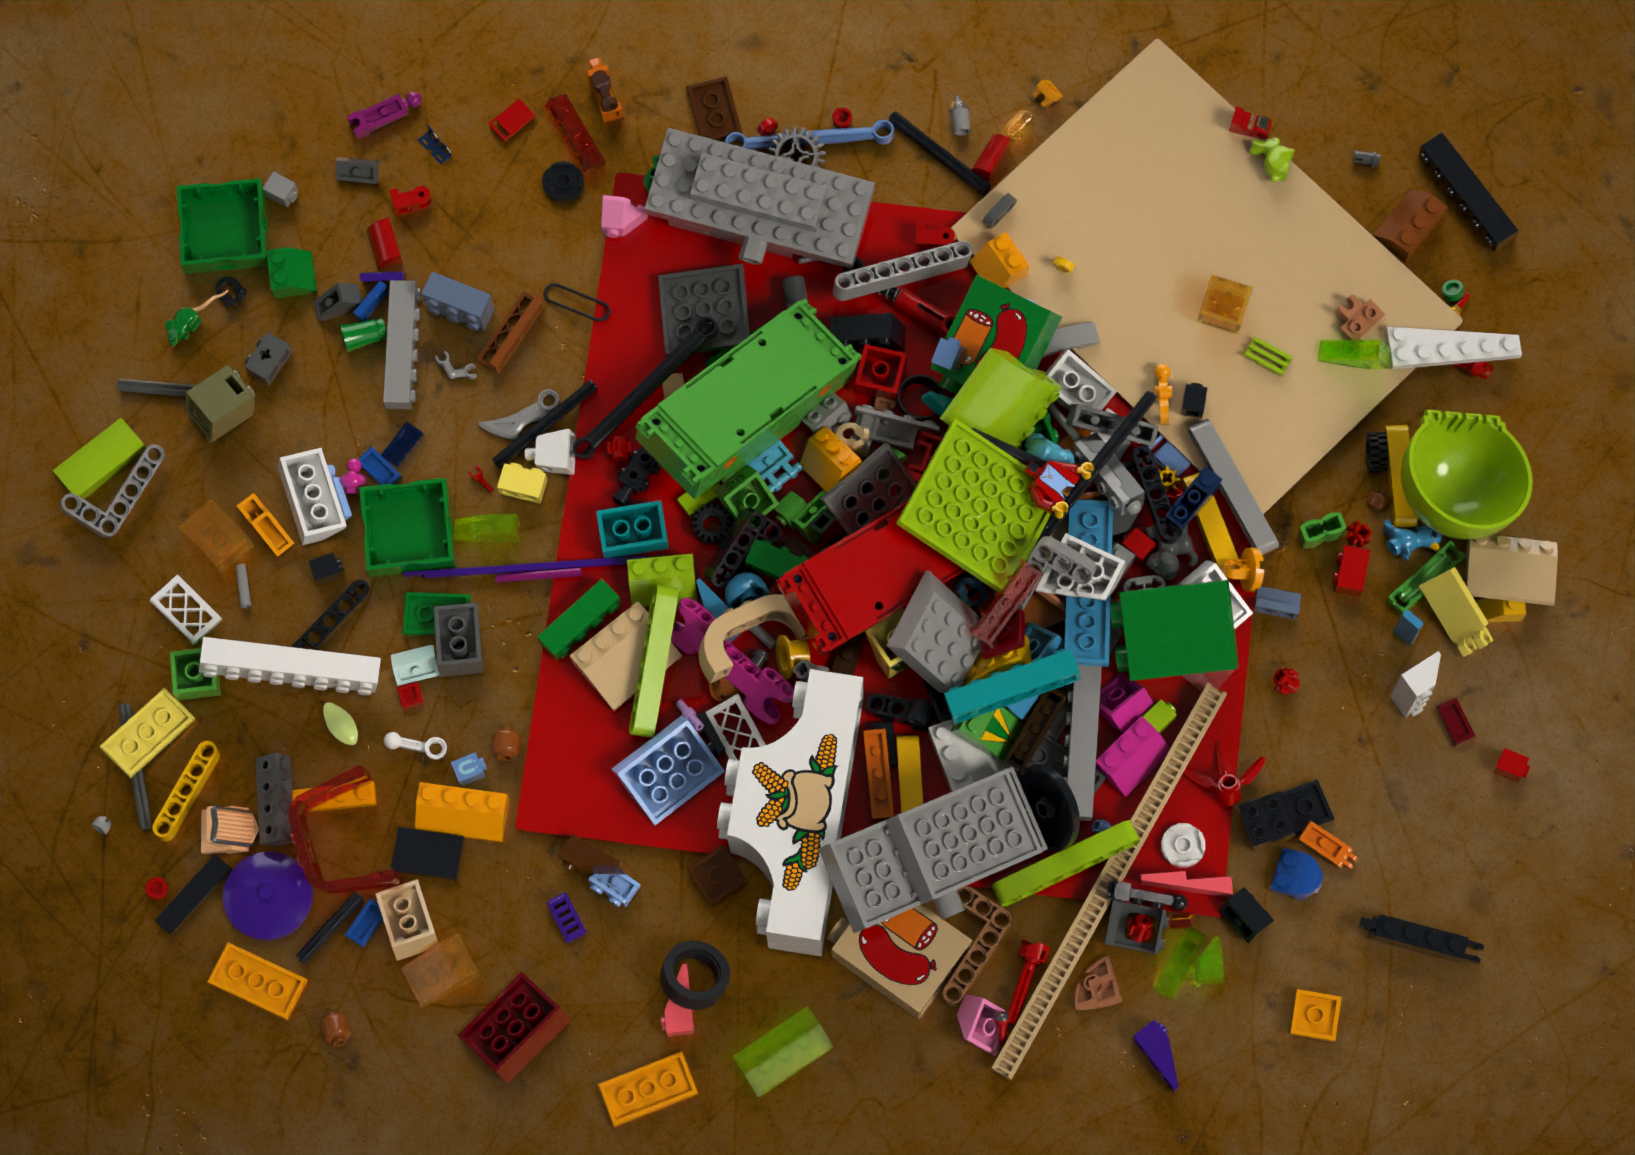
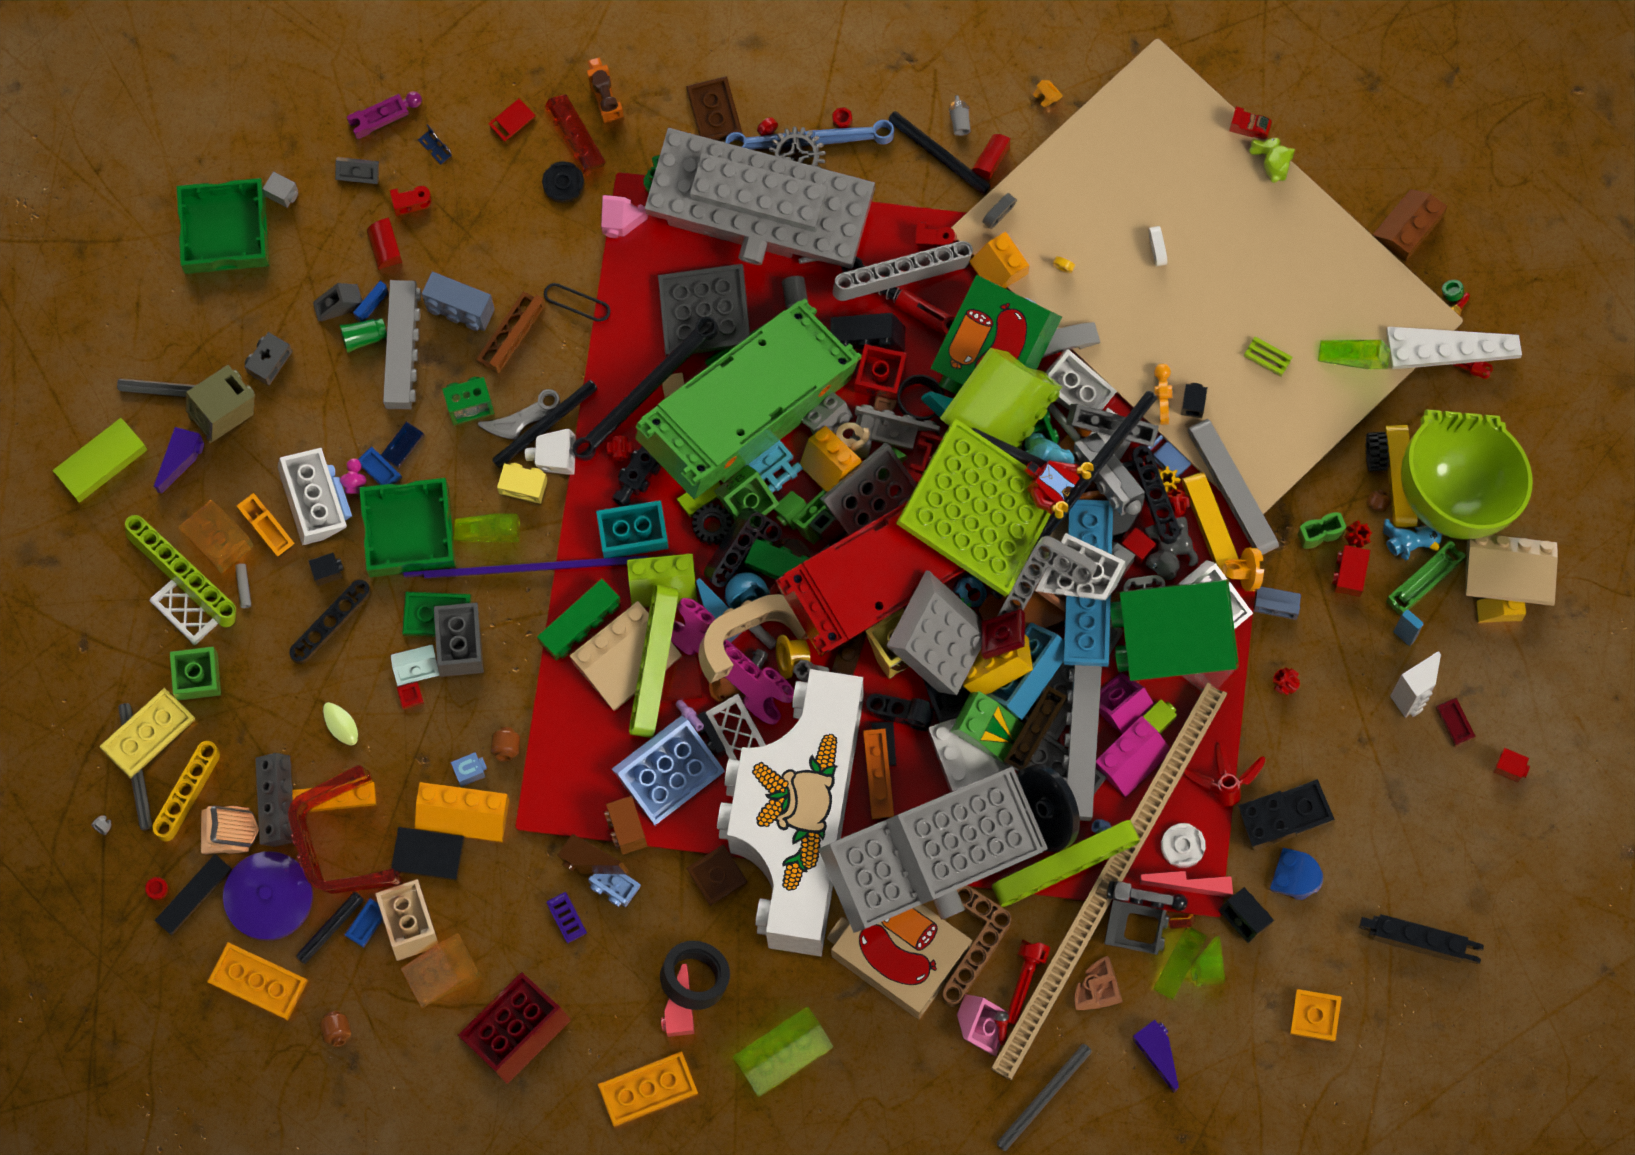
(120, 498): light grey beam -> none
(178, 561): none -> lime beam
(180, 454): none -> dark purple slope
(185, 321): green animal -> none
(227, 300): black piece -> none
(289, 665): white brick -> none
(291, 272): green slope -> none
(382, 276): dark purple tile -> none
(393, 740): white piece -> none
(457, 373): light grey arm -> none
(468, 400): none -> green piece
(479, 477): red hand -> none
(535, 575): magenta bar -> none
(627, 826): none -> dark orange brick
(909, 772): yellow beam -> none
(948, 354): medium blue brick -> none
(1006, 602): clear red hinge -> none
(1012, 686): teal brick -> none
(1019, 125): clear yellow brick -> none
(1044, 1097): none -> dark grey axle
(1140, 928): red gear -> none
(1157, 246): none -> white beam
(1194, 498): dark blue slope -> none
(1225, 304): clear yellow brick -> none
(1327, 845): orange hinge -> none
(1359, 317): nougat plate -> none
(1366, 158): dark grey pin -> none
(1457, 611): light yellow tile -> none
(1468, 192): black brick -> none

